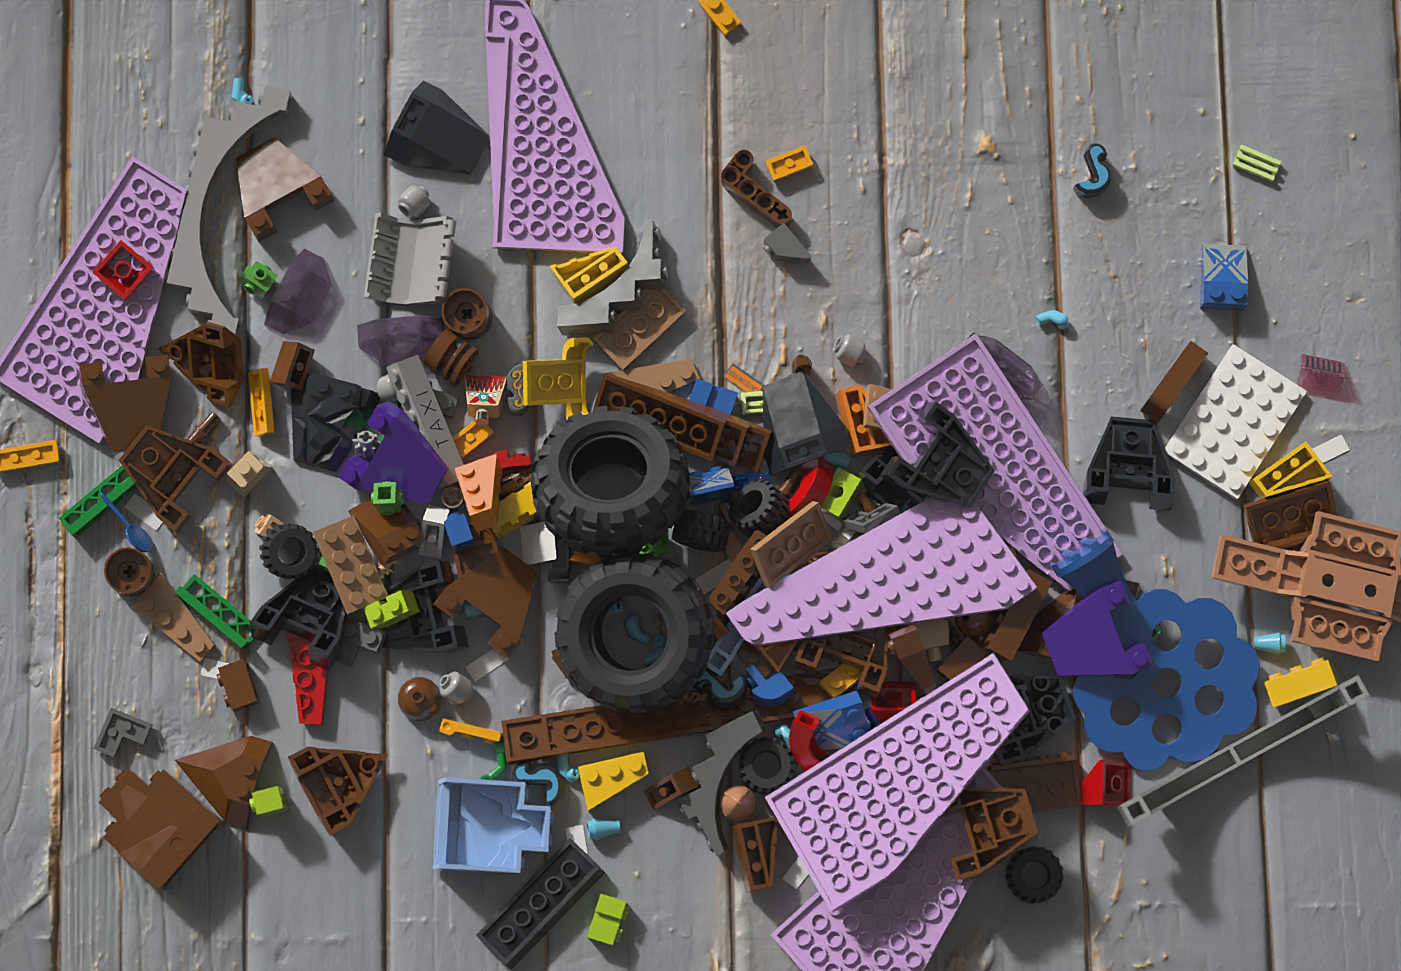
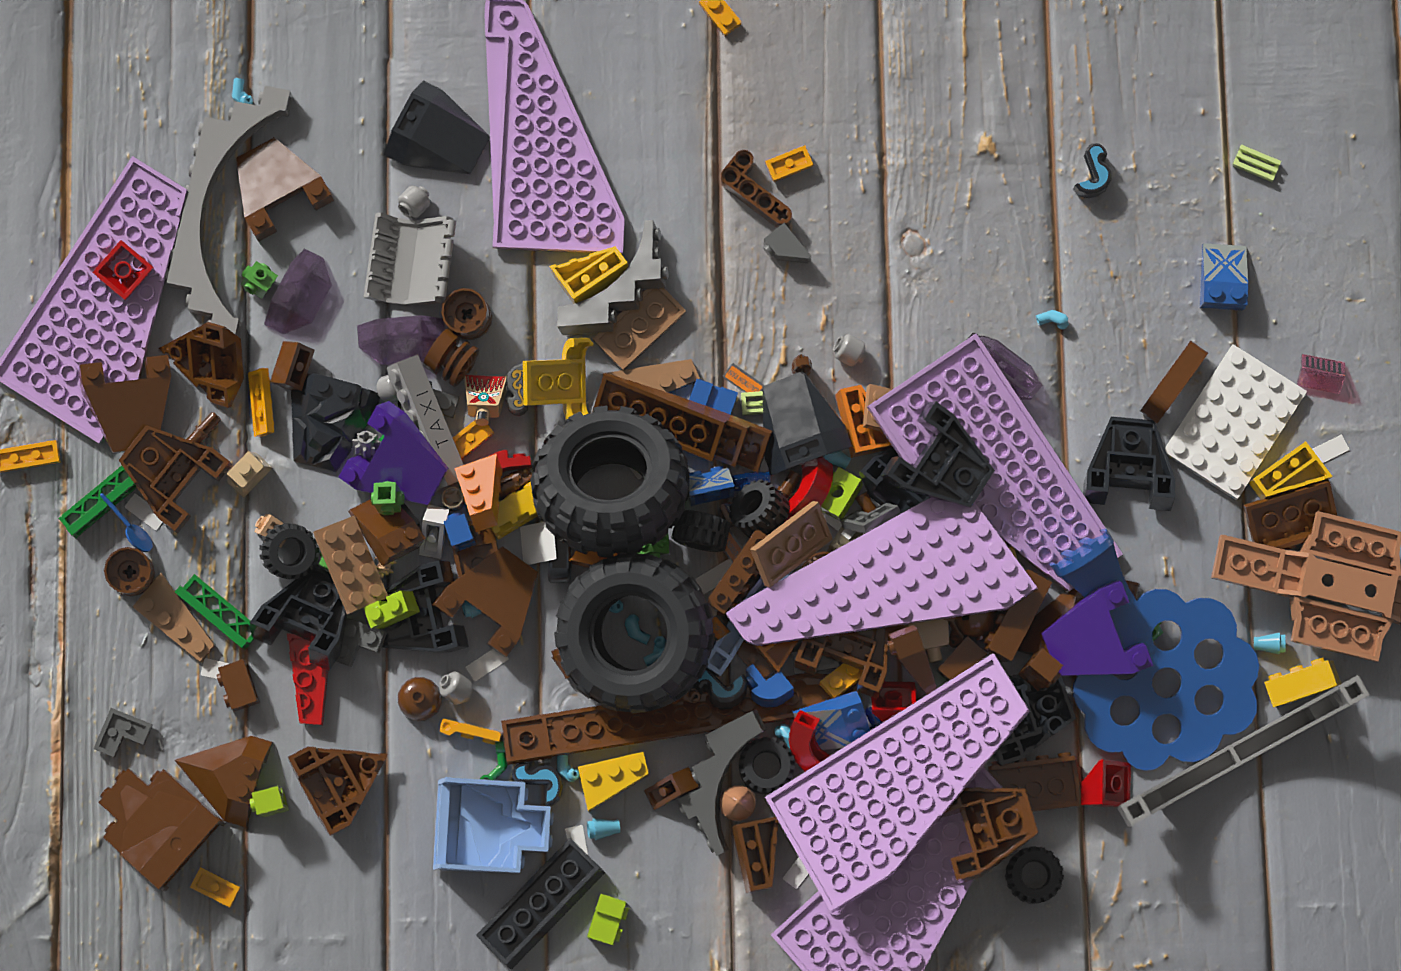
(215, 887): none -> light orange plate
(1041, 670): none -> reddish brown brick

